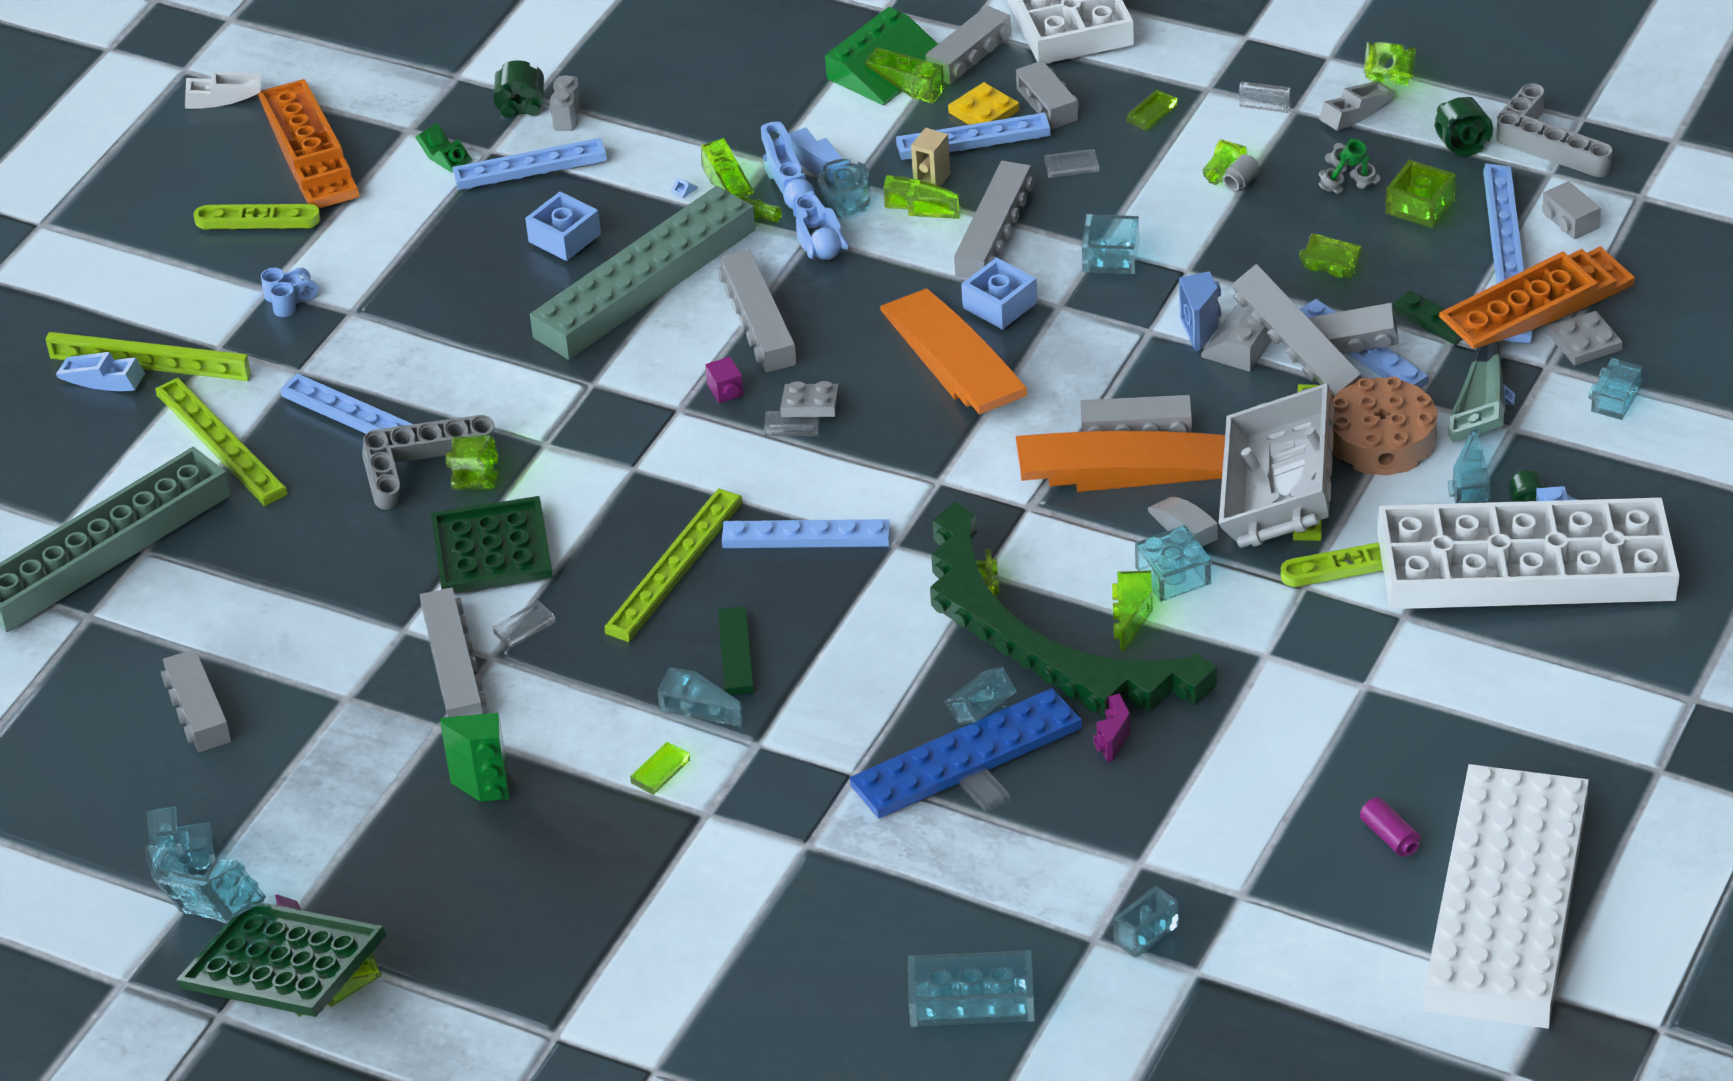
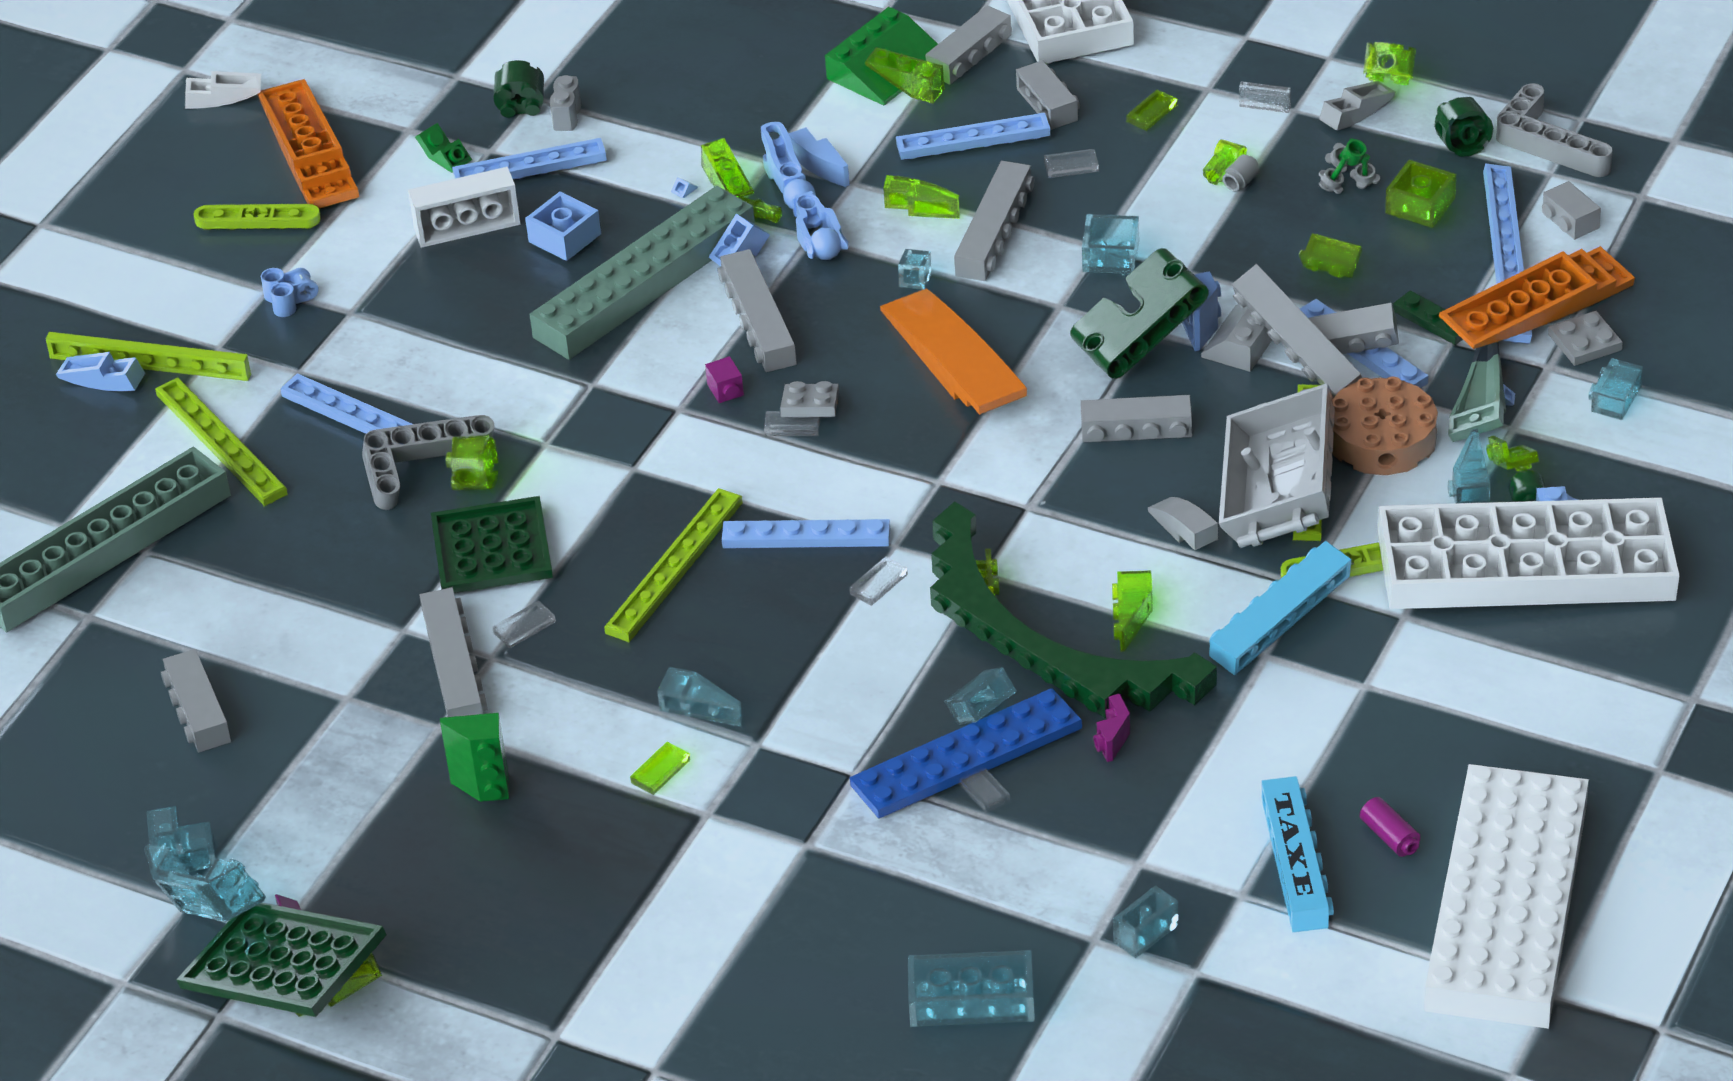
(464, 207): none -> white brick
(735, 651): dark green tile -> none
(739, 236): none -> light blue arch
(844, 187): clear light blue brick -> none
(878, 581): none -> clear tile
(914, 269): none -> clear light blue brick
(931, 157): tan brick -> none
(983, 105): yellow plate -> none
(999, 293): light blue brick -> none
(1120, 458): orange slope -> none
(1121, 338): none -> connector
(1175, 563): clear light blue brick -> none
(1279, 607): none -> medium azure brick
(1295, 854): none -> medium azure brick
(1516, 457): none -> clear neon green bracket

